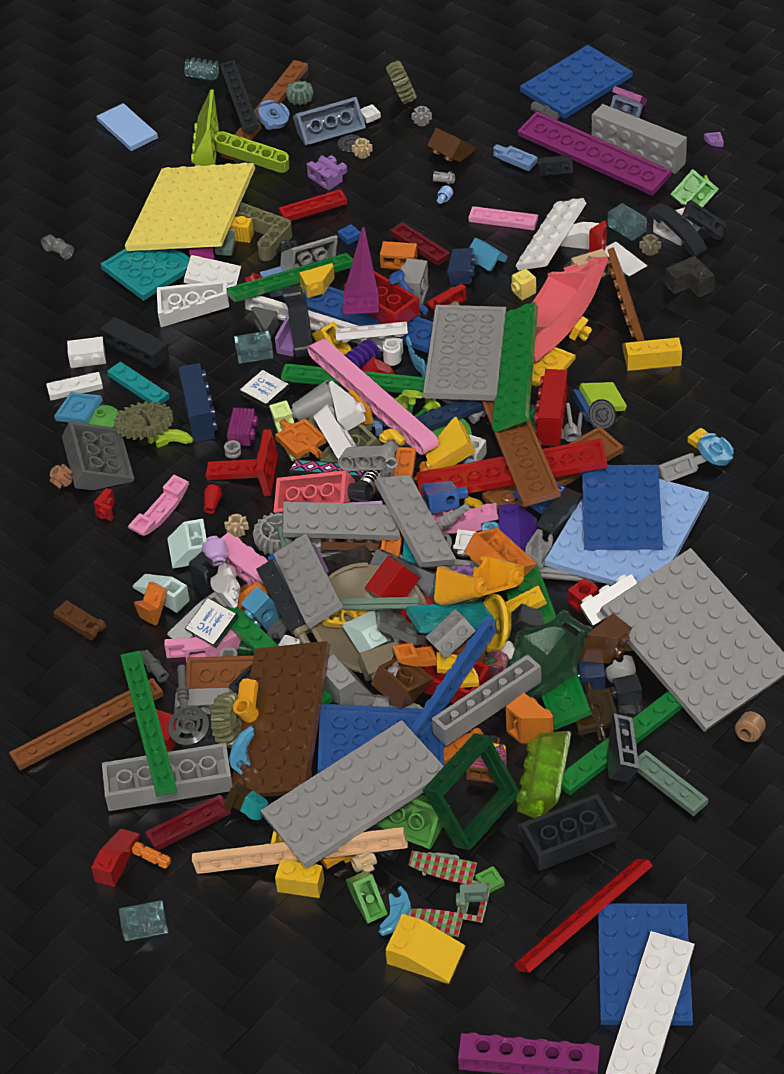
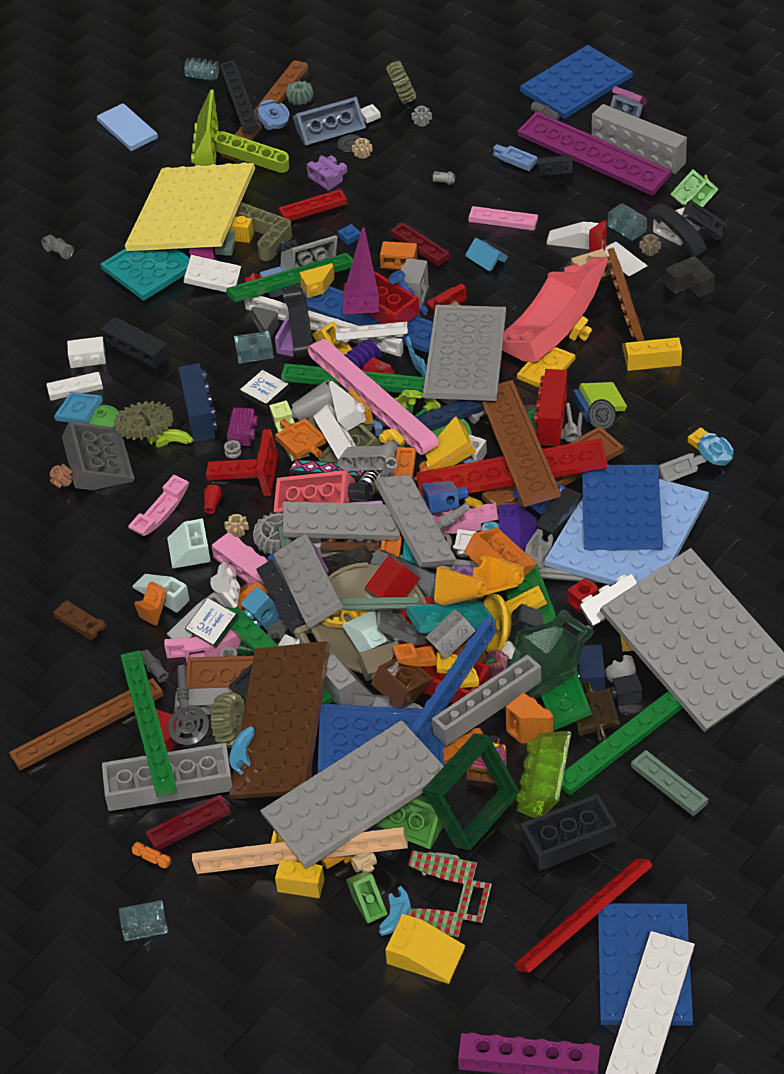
(104, 504): red bracket -> none
(114, 857): red slope -> none
(137, 384): teal plate -> none
(190, 301): white wedge -> none
(200, 573): black hinge -> none
(216, 550): lavender head -> none
(246, 703): light orange piece -> none
(246, 801): leg -> none
(392, 352): white brick -> none
(444, 194): light blue cylinder -> none
(450, 146): reddish brown slope -> none
(462, 266): dark blue brick -> none
(471, 893): sand green bracket -> none
(490, 876): bright green tile -> none
(516, 367): green plate -> none
(523, 284): light yellow brick -> none
(551, 234): white plate -> none
(606, 641): reddish brown slope -> none
(622, 749): black slope -> none
(714, 139): medium lavender tile -> none
(750, 726): medium nougat head -> none

